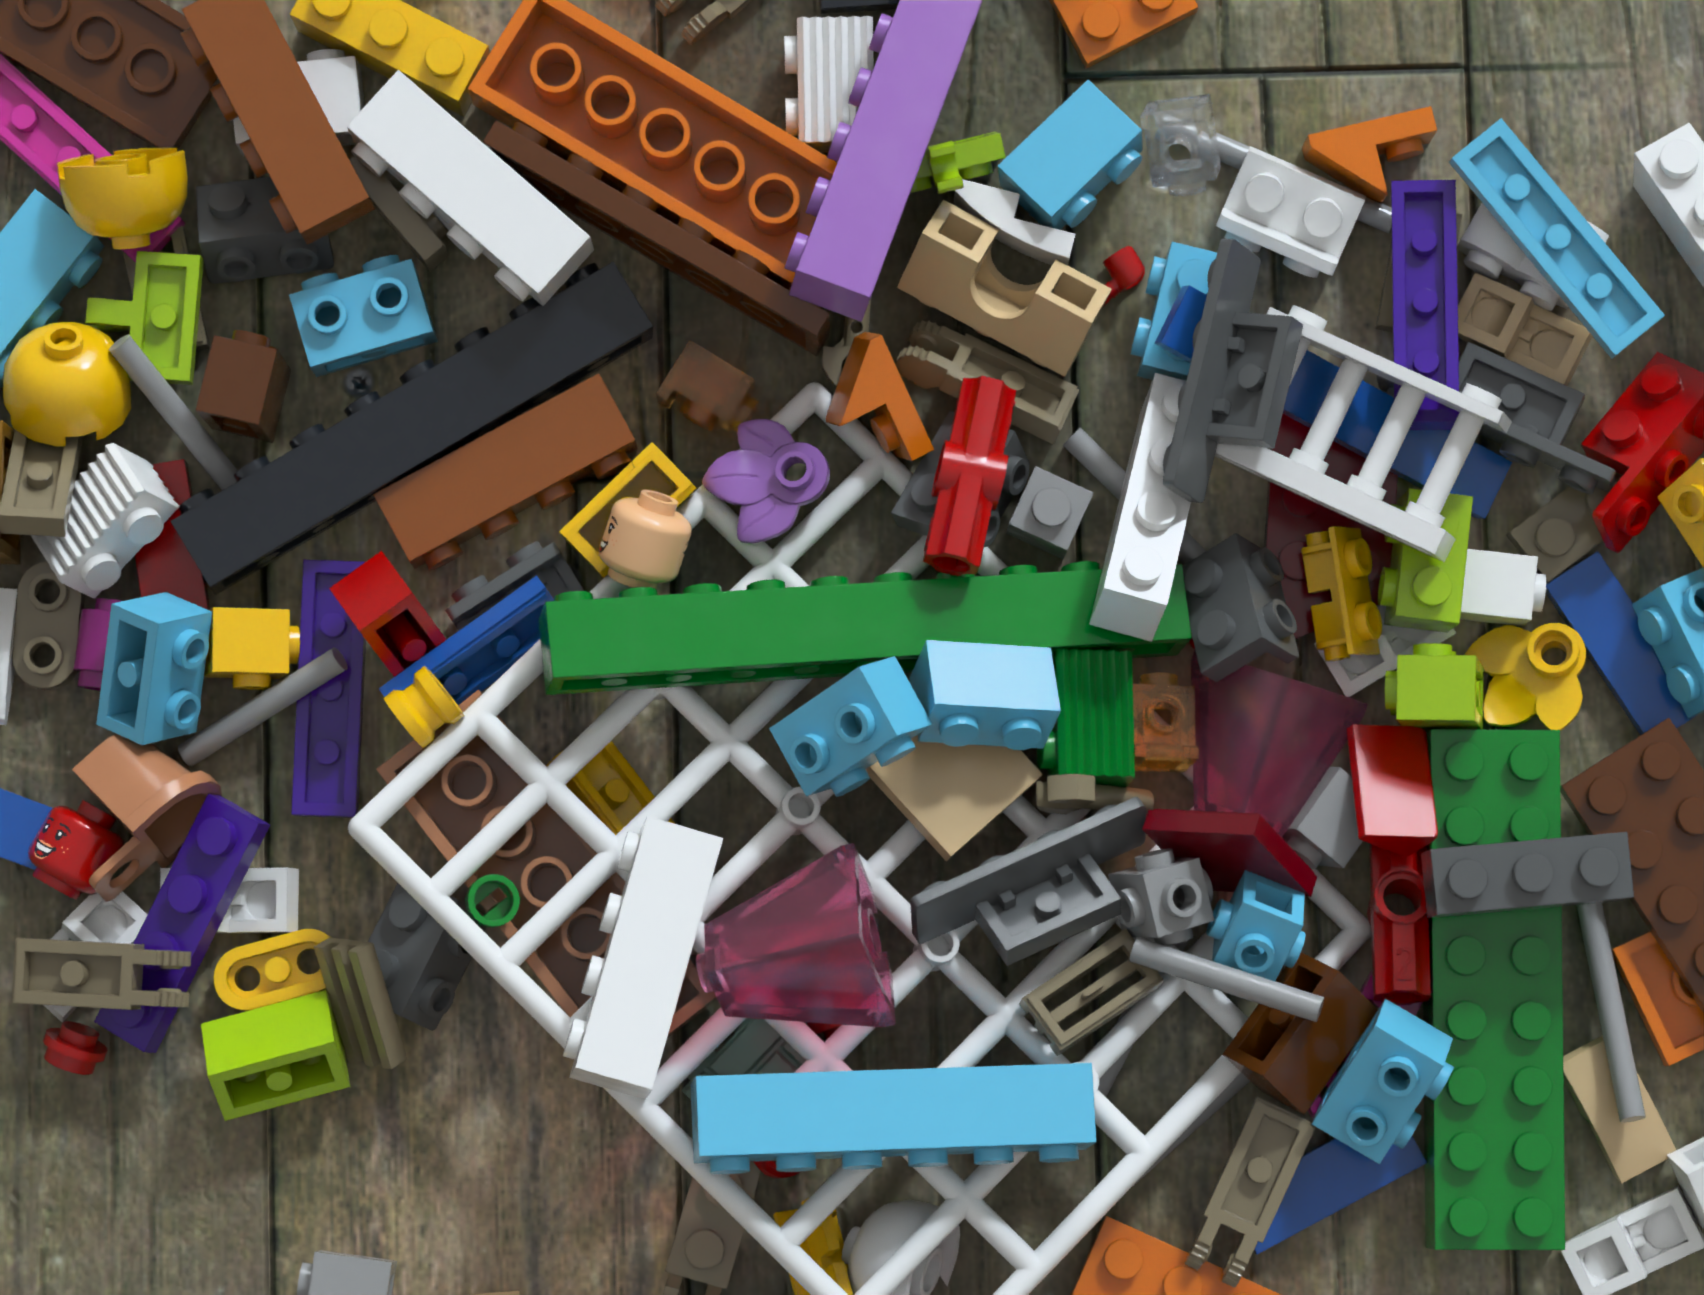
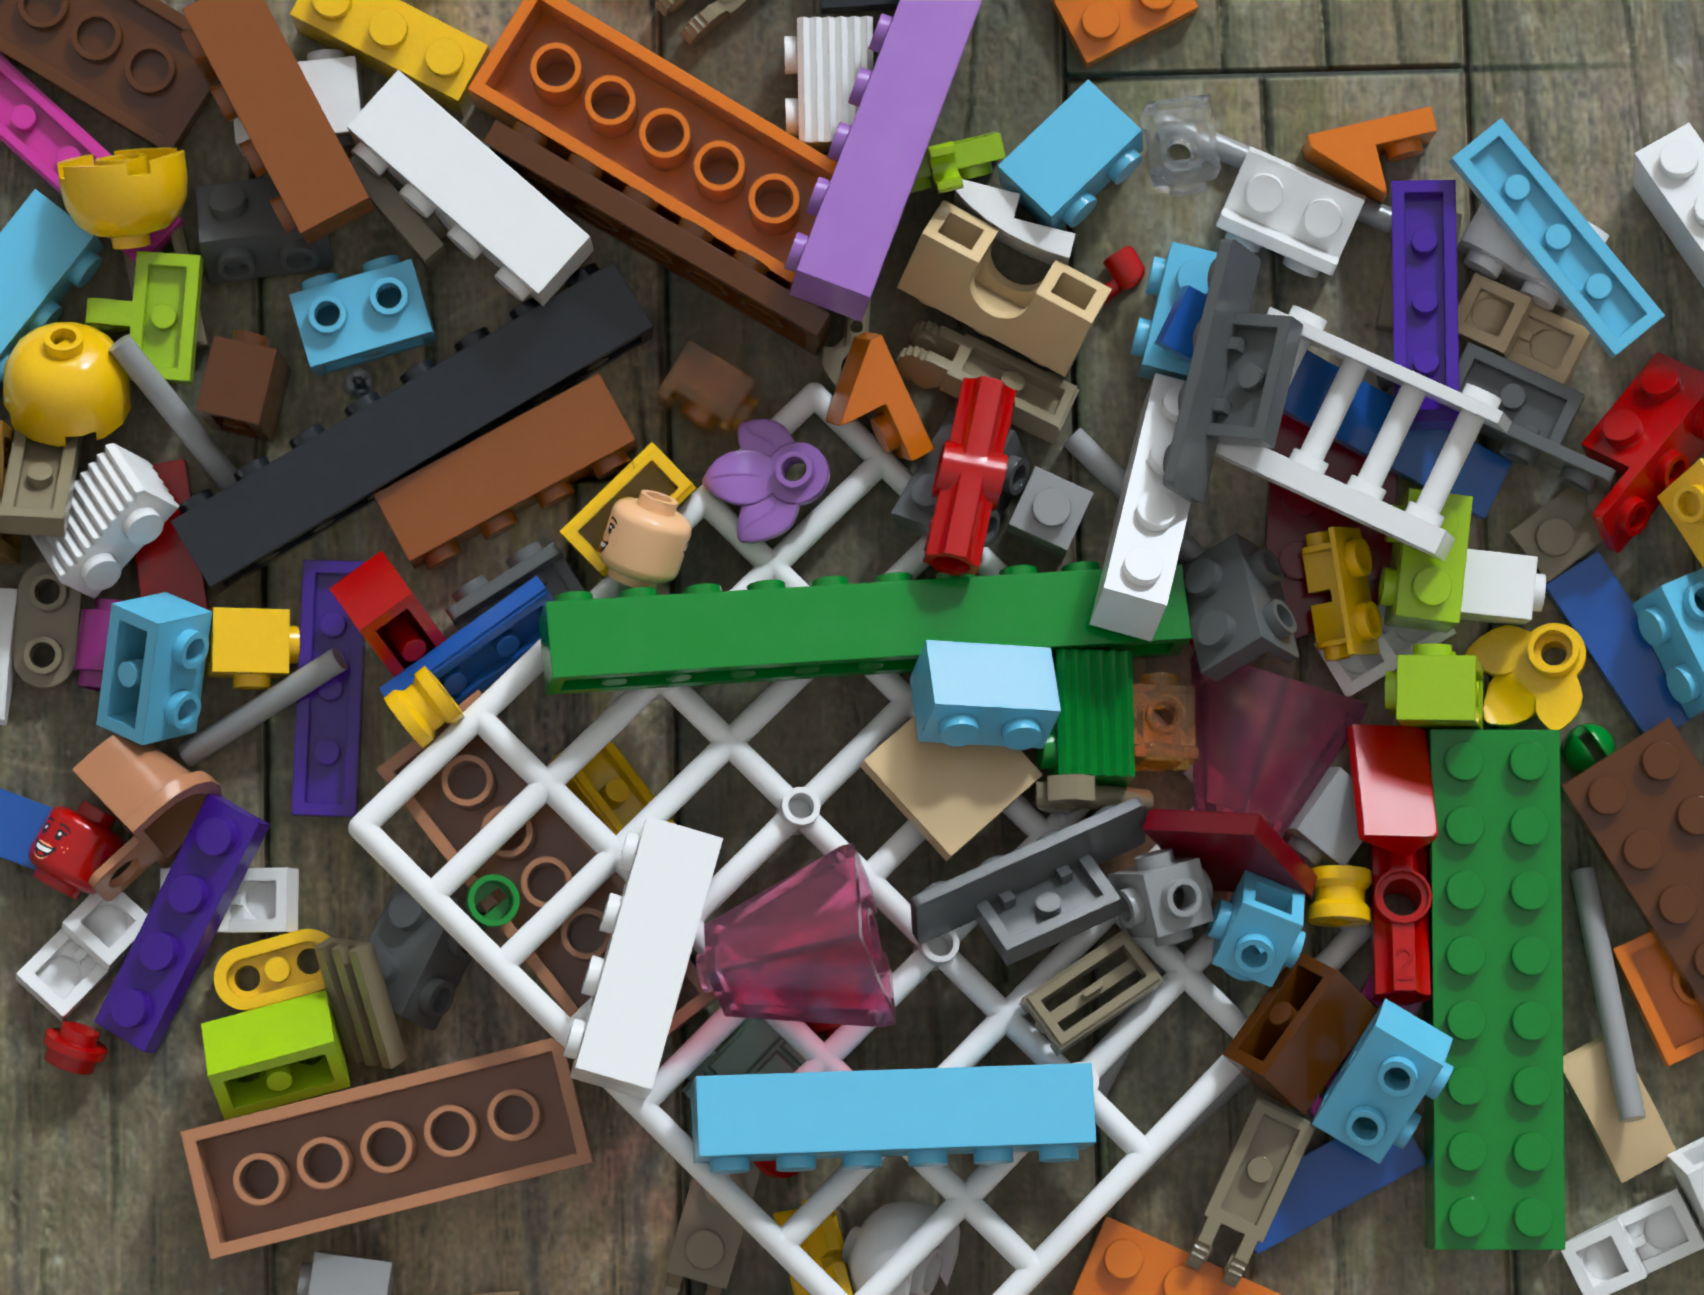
(92, 974): dark tan hinge -> none
(387, 1147): none -> nougat brick
(851, 727): medium azure brick -> none
(1226, 979): light grey bar -> none
(1340, 896): none -> yellow wheel
(1527, 875): dark grey brick -> none
(1575, 752): none -> green hinge

